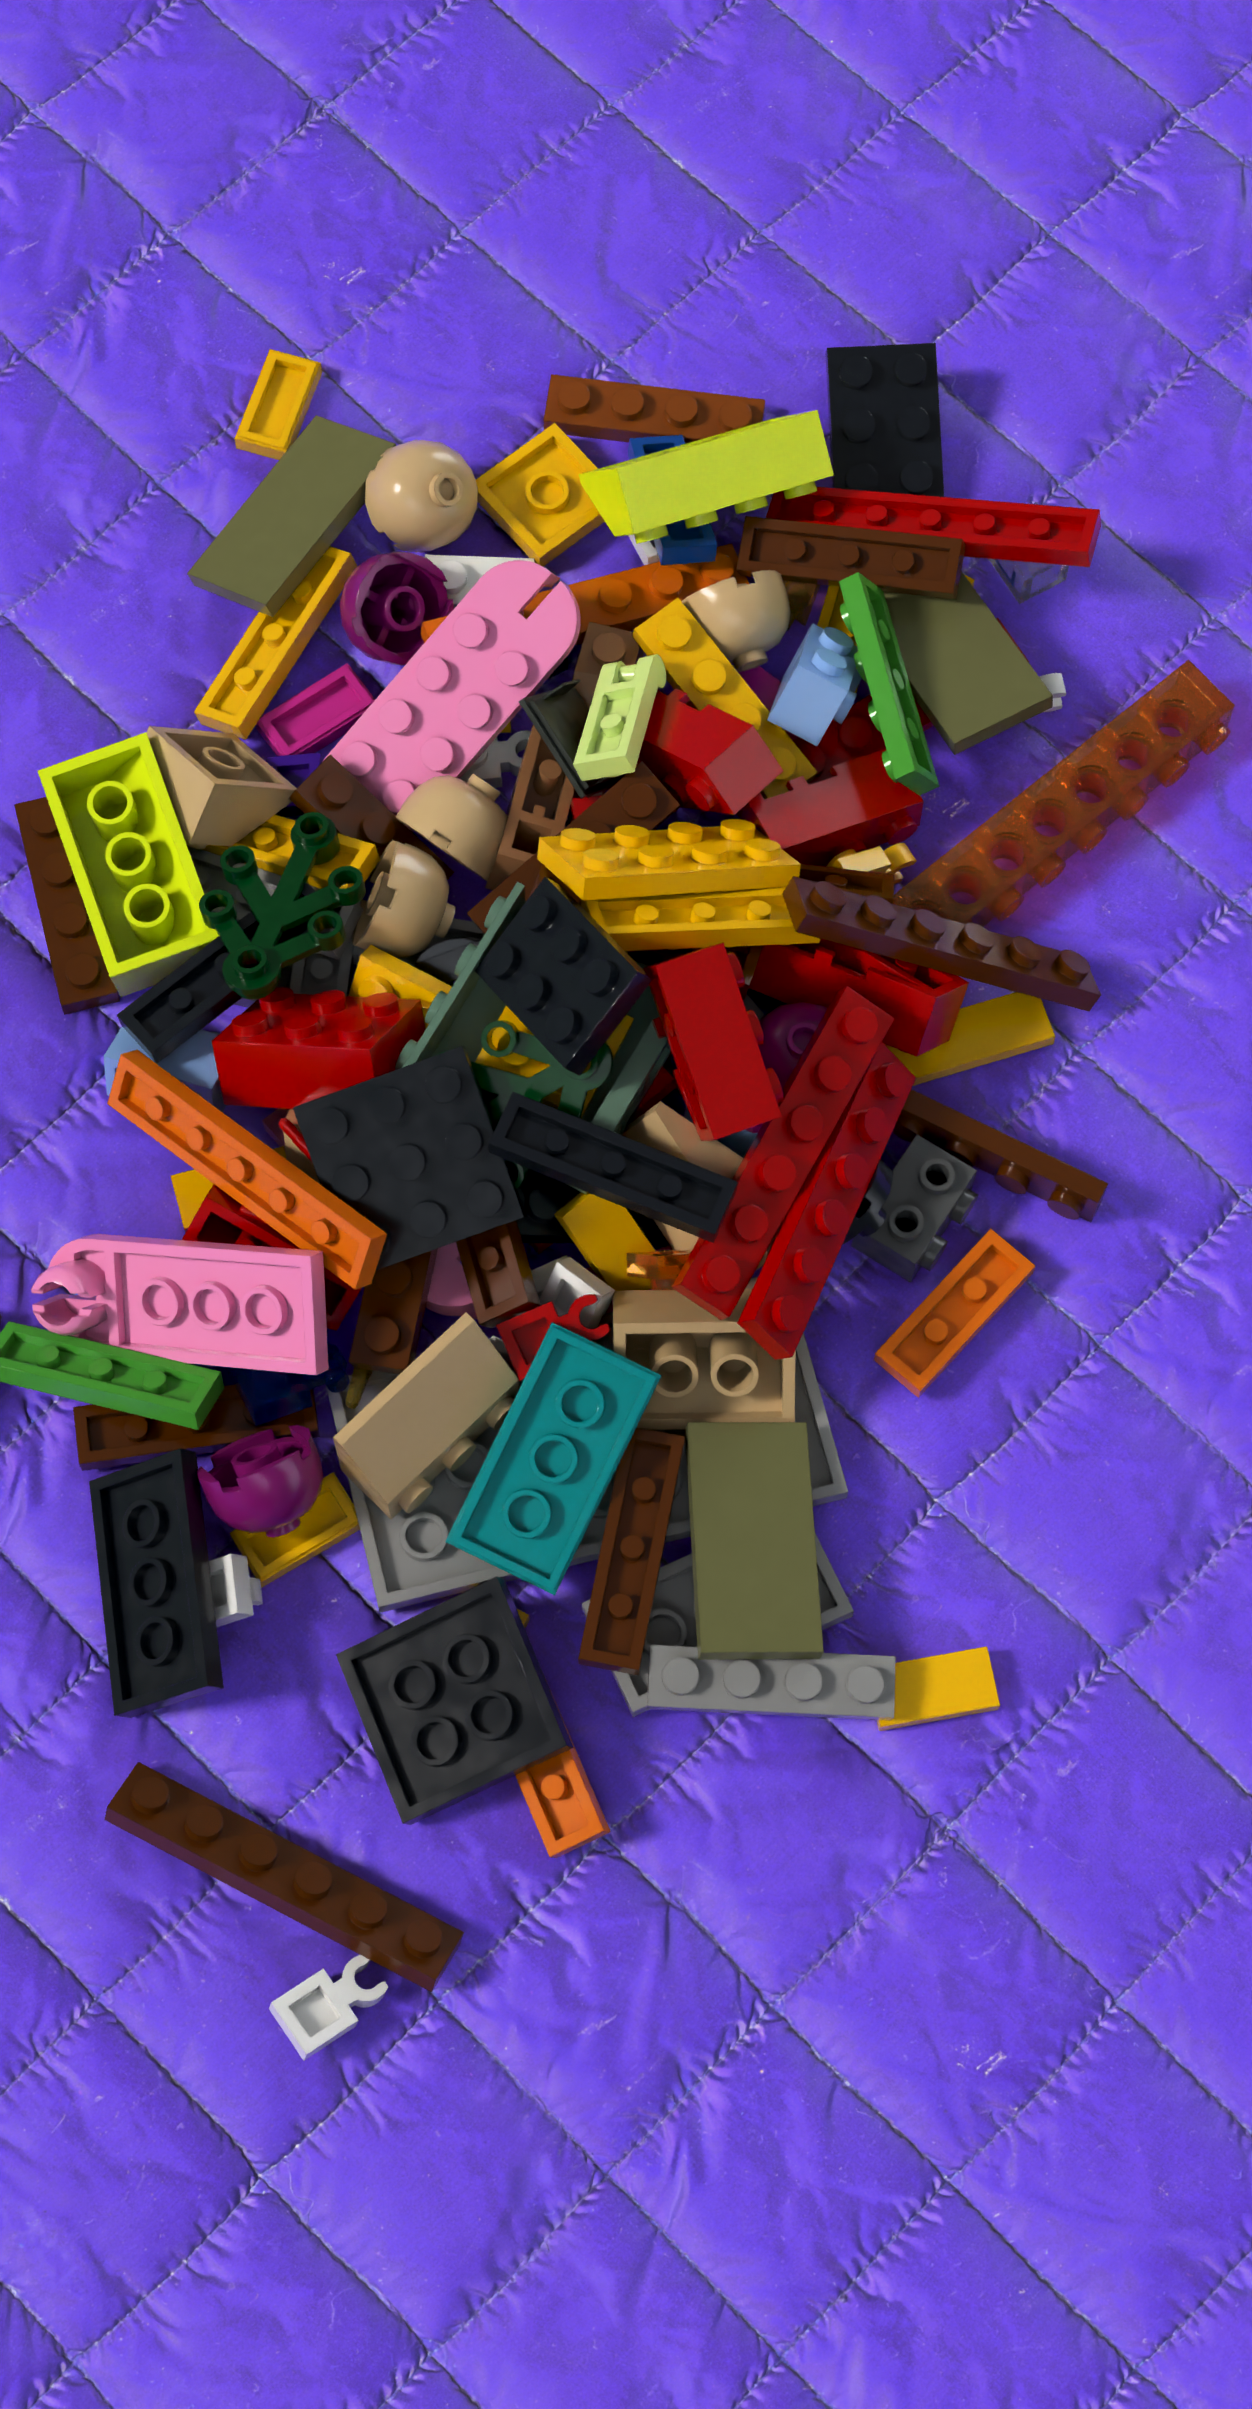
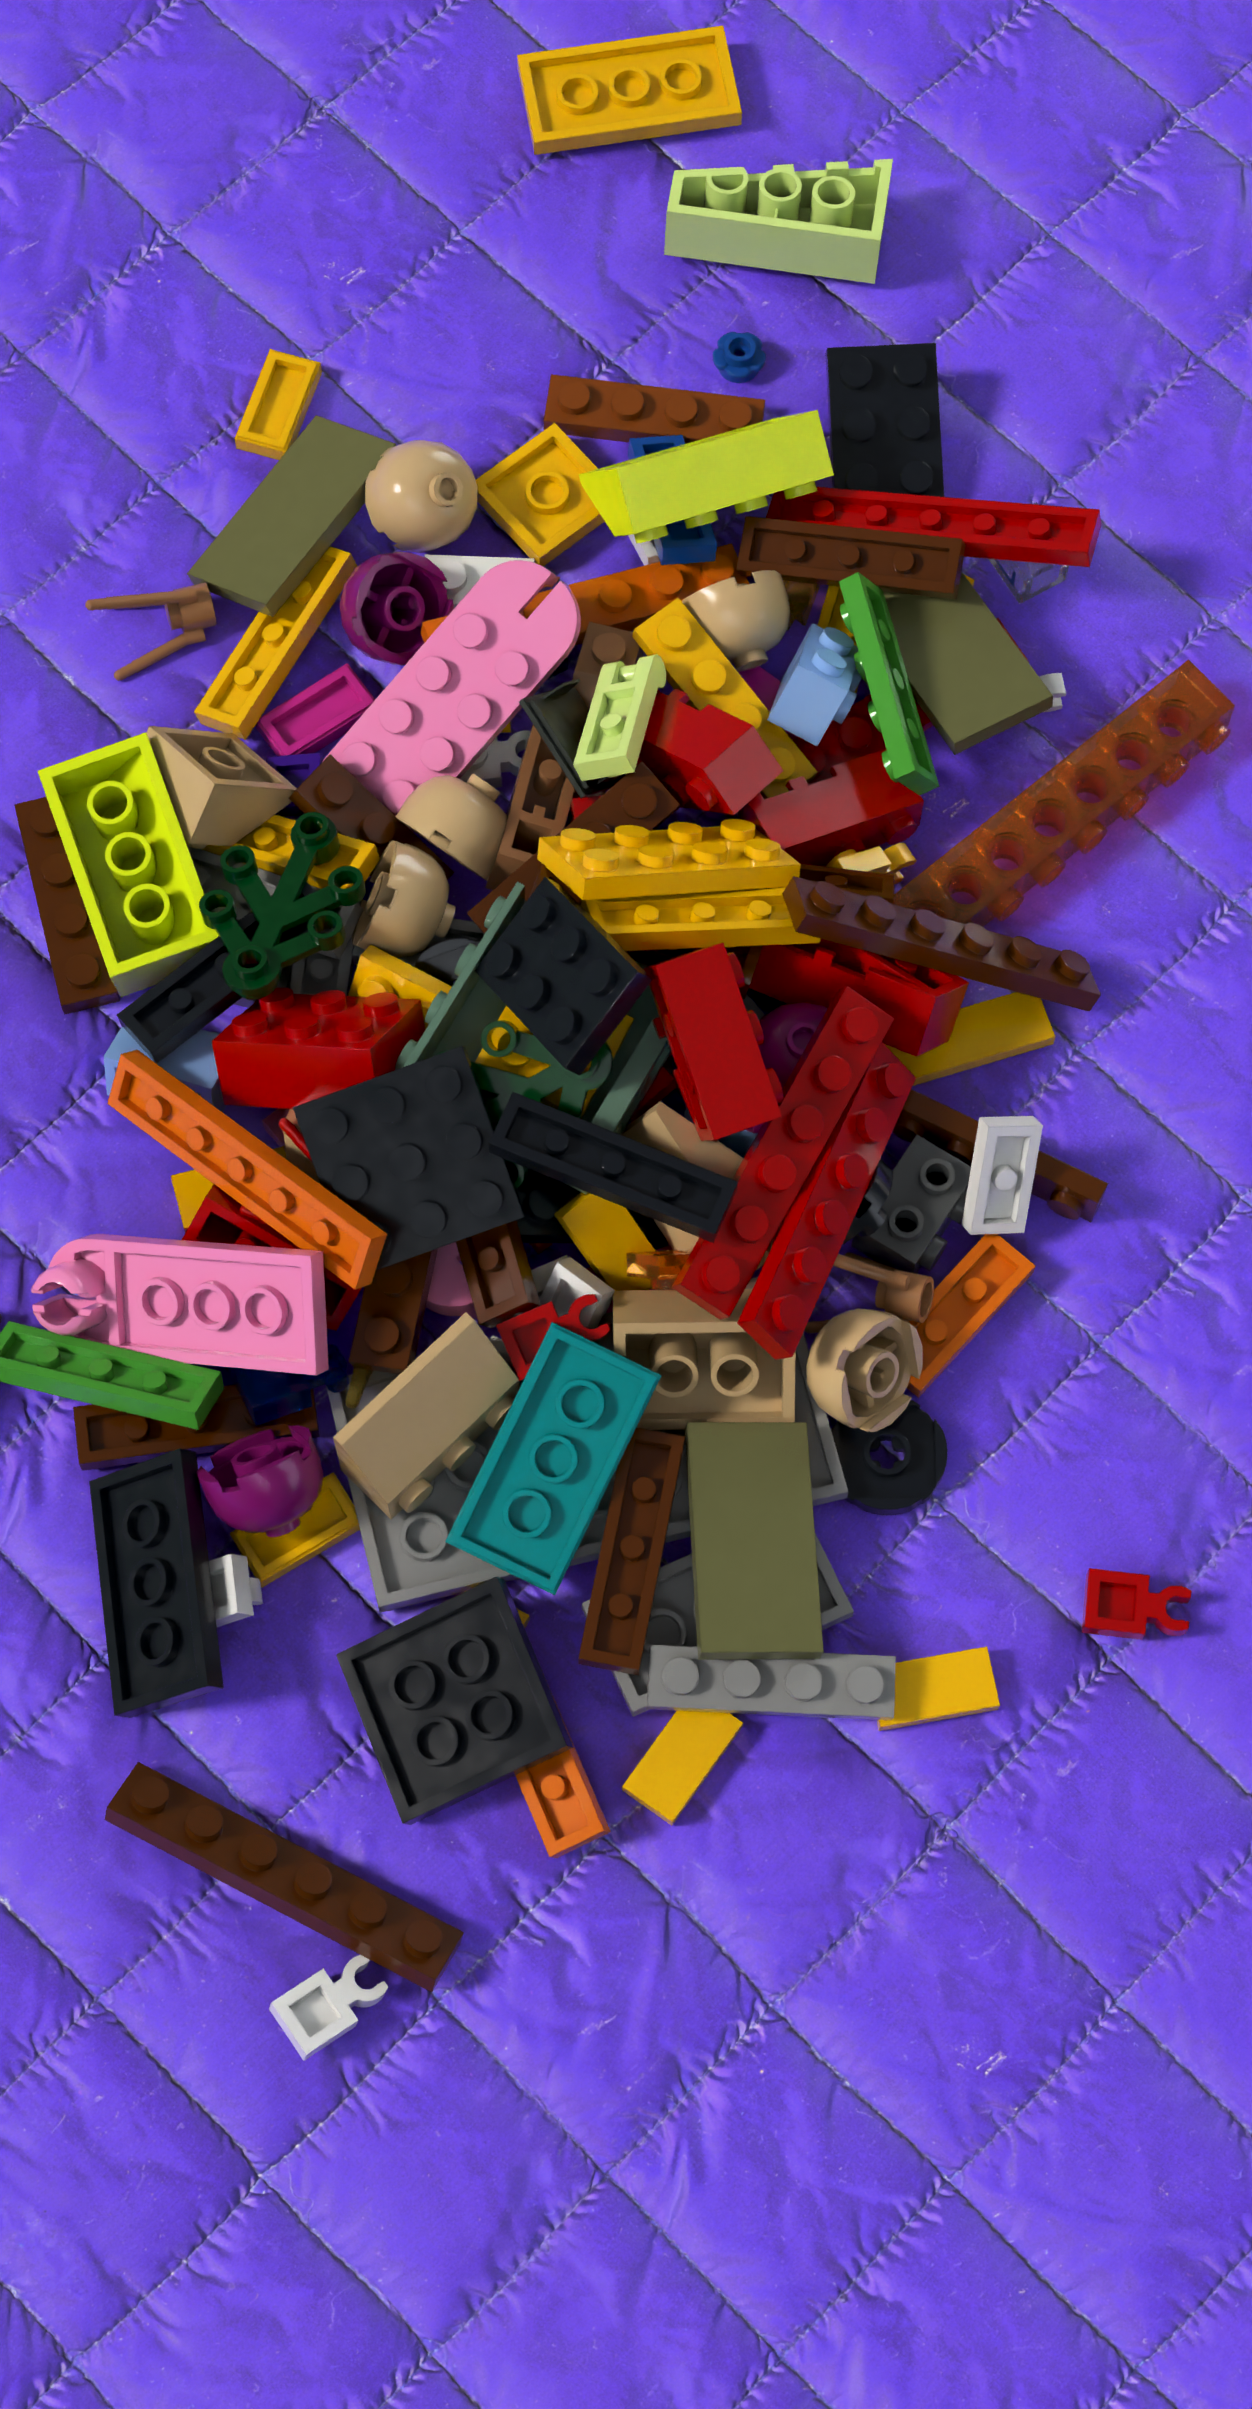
(185, 609): none -> medium nougat plant
(629, 90): none -> yellow plate
(680, 1761): none -> yellow tile
(739, 368): none -> blue plate
(782, 218): none -> yellowish green wedge
(863, 1367): none -> tan cylinder
(898, 1291): none -> medium nougat plant
(910, 1480): none -> black plate
(1002, 1175): none -> white plate
(1122, 1605): none -> red plate

